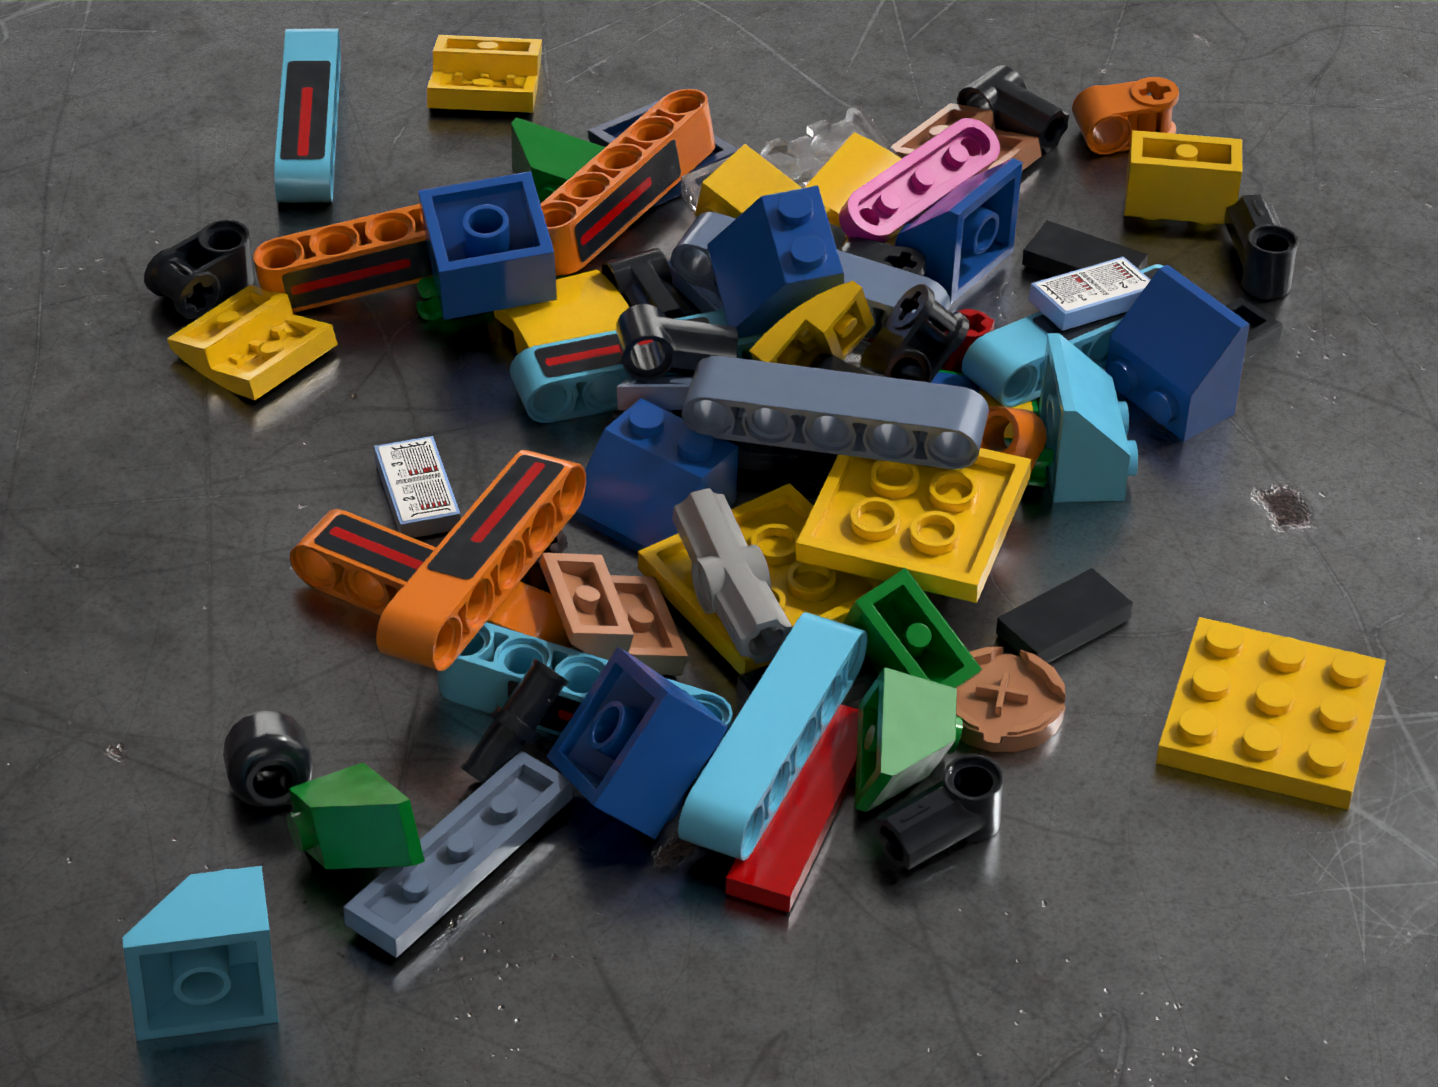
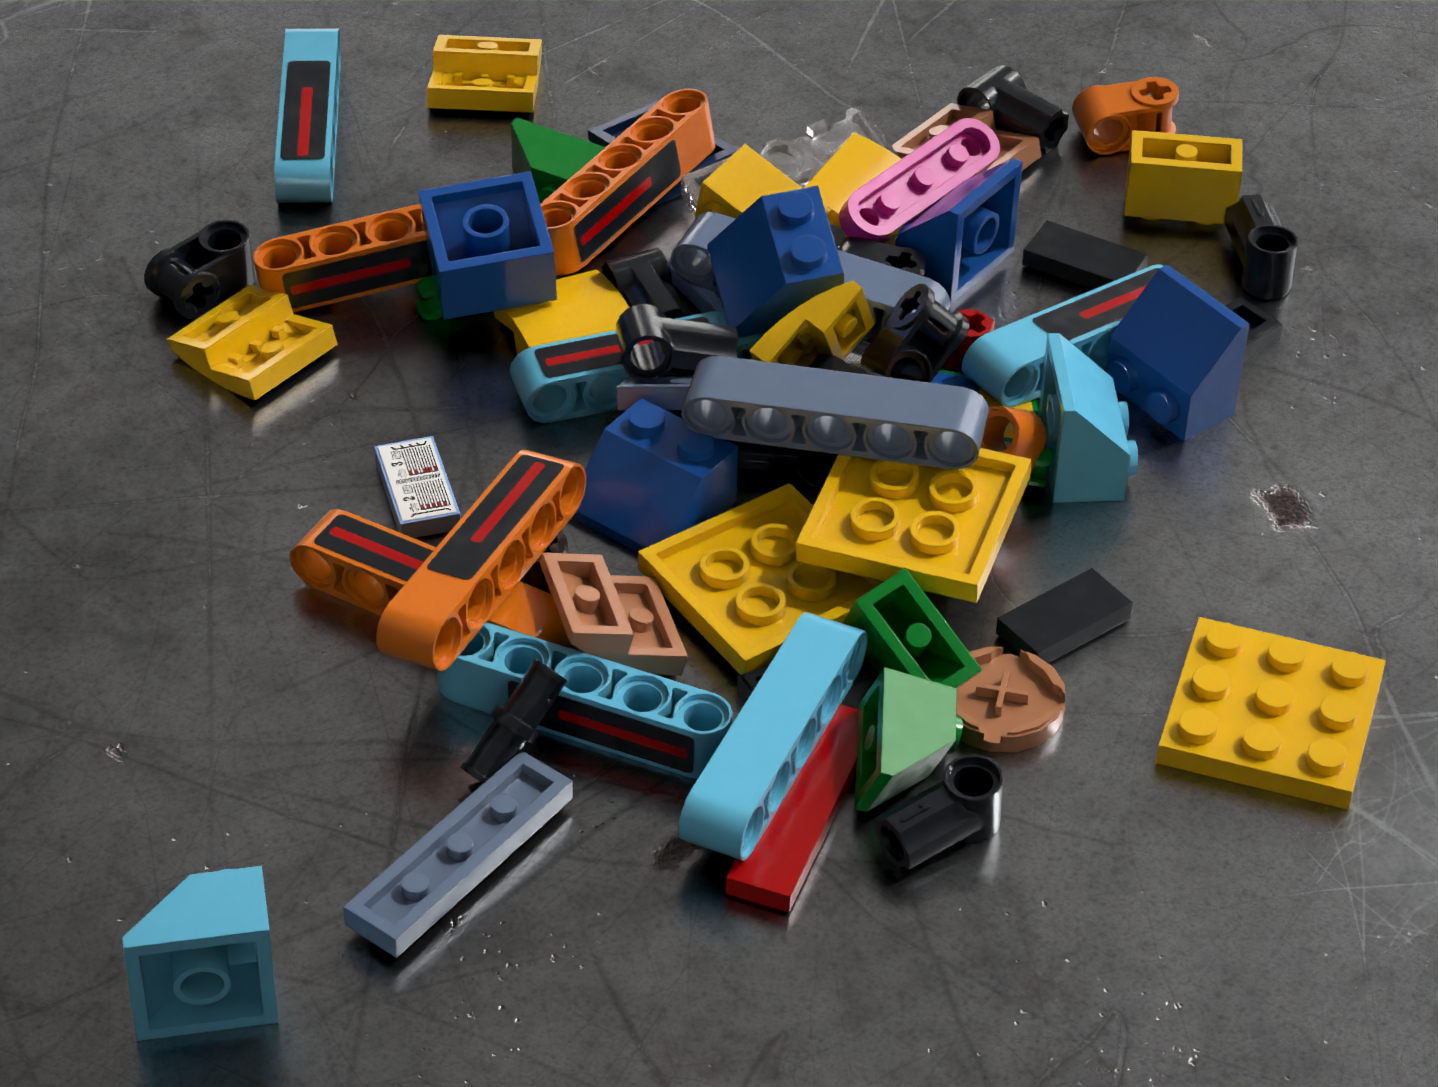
(266, 758): black head -> none
(354, 821): green slope -> none
(636, 744): blue slope -> none
(730, 575): light grey piece -> none
(1089, 293): tile -> none

